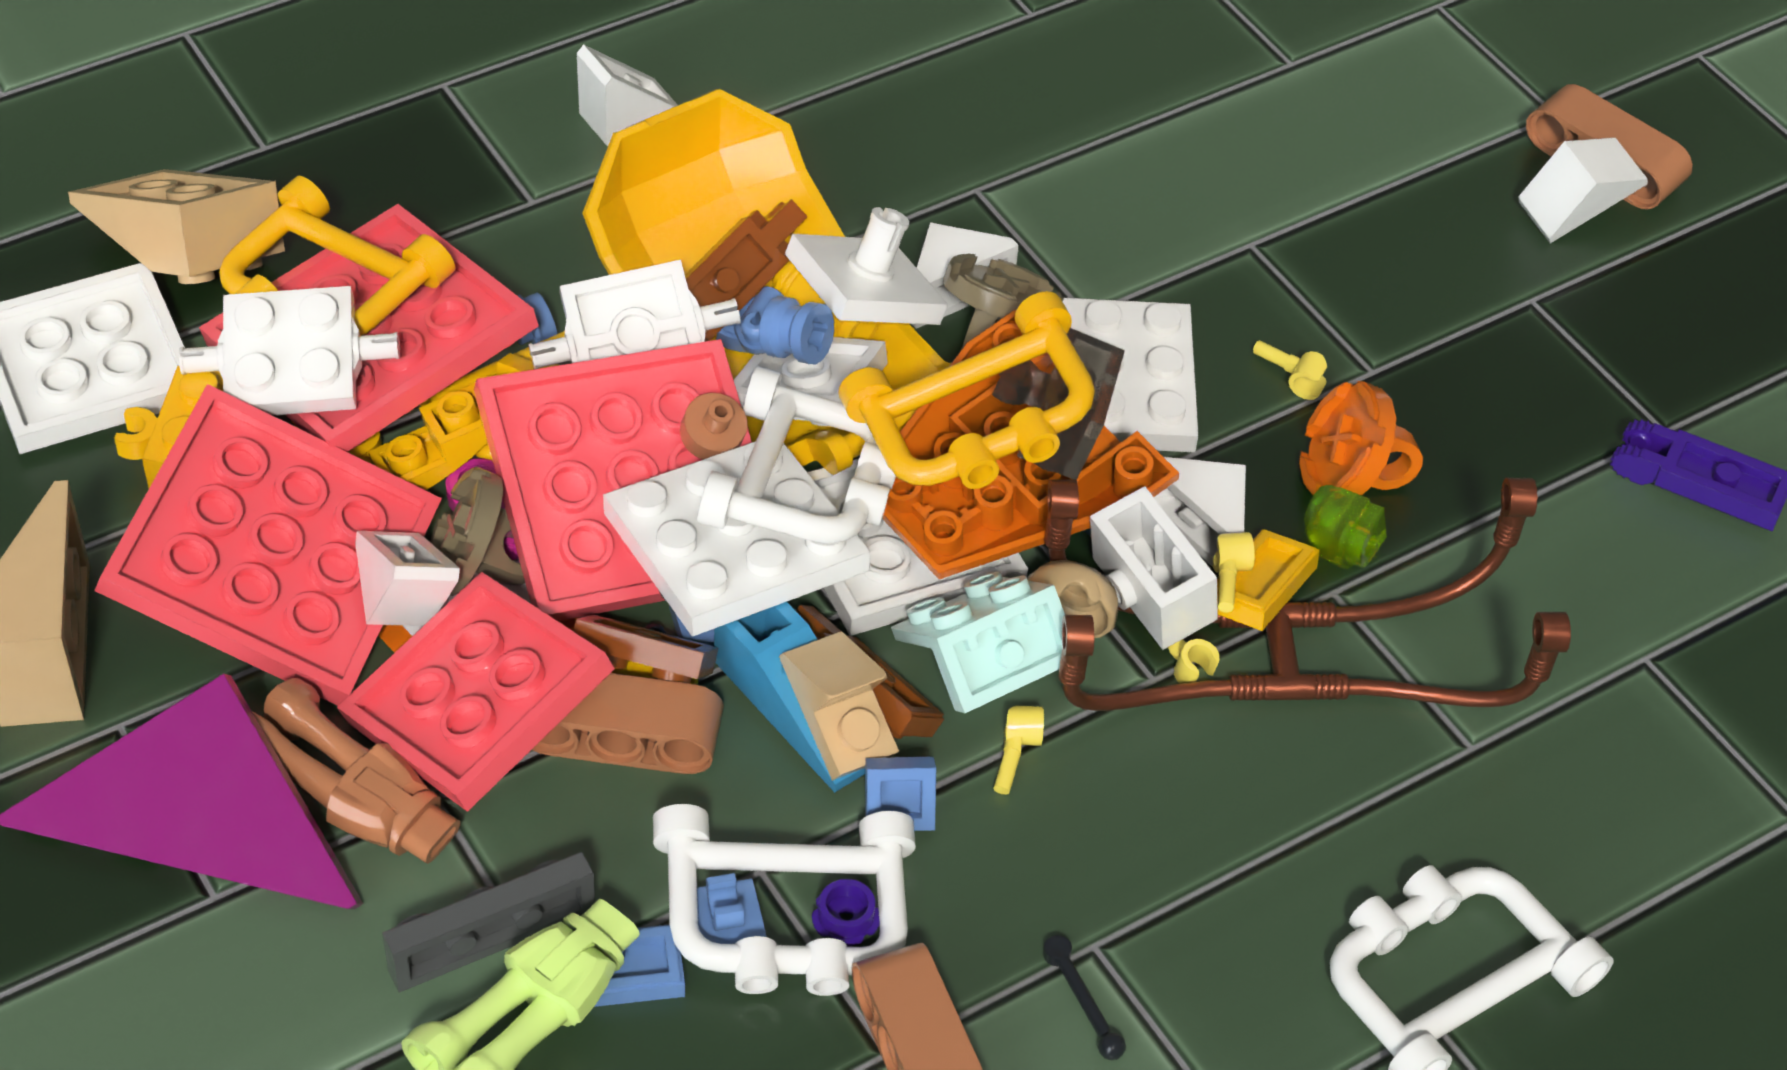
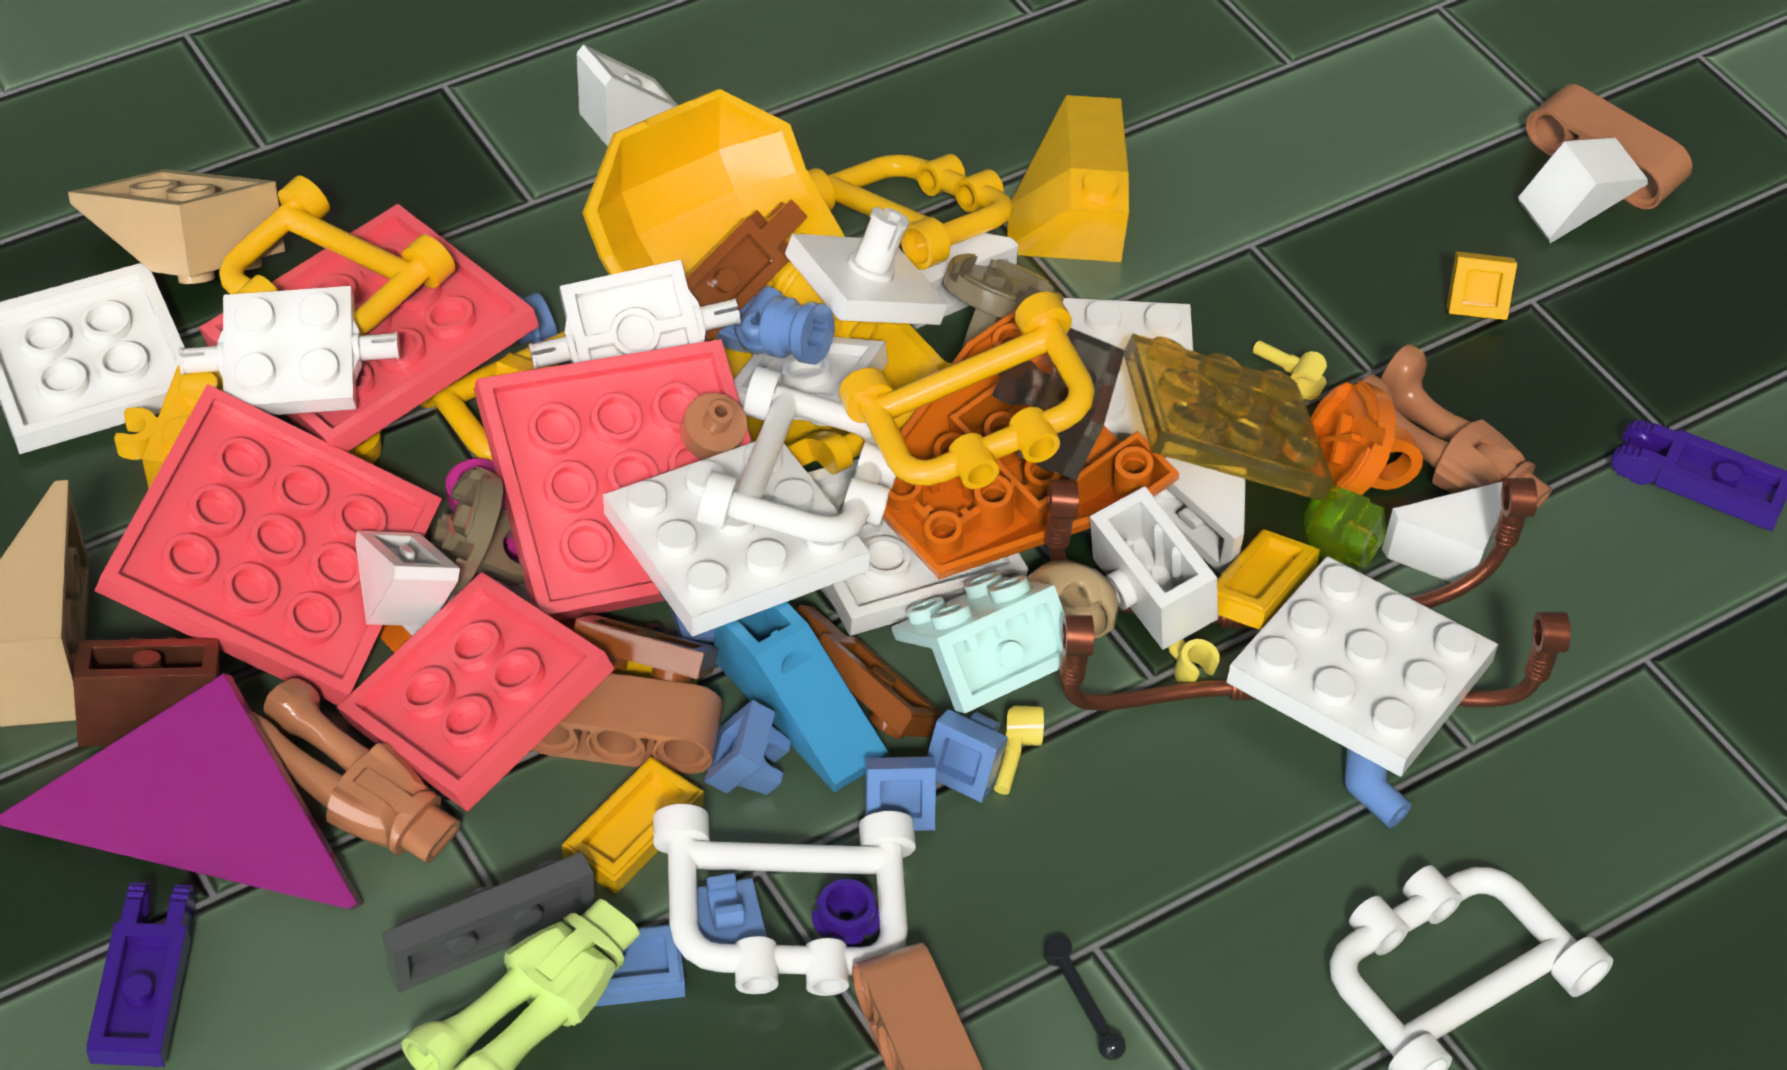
(134, 680): none -> copper brick
(141, 981): none -> dark purple hinge
(439, 448): yellow slope -> none
(620, 832): none -> yellow tile
(742, 748): none -> medium blue tile
(838, 701): tan slope -> none
(926, 239): none -> yellow bar
(967, 753): none -> medium blue tile
(1076, 186): none -> yellow wedge
(1226, 416): none -> clear yellow plate
(1233, 555): light yellow hand -> none
(1362, 665): none -> white plate
(1369, 786): none -> medium blue arm
(1445, 533): none -> white slope
(1461, 450): none -> nougat piece
(1481, 285): none -> yellow tile

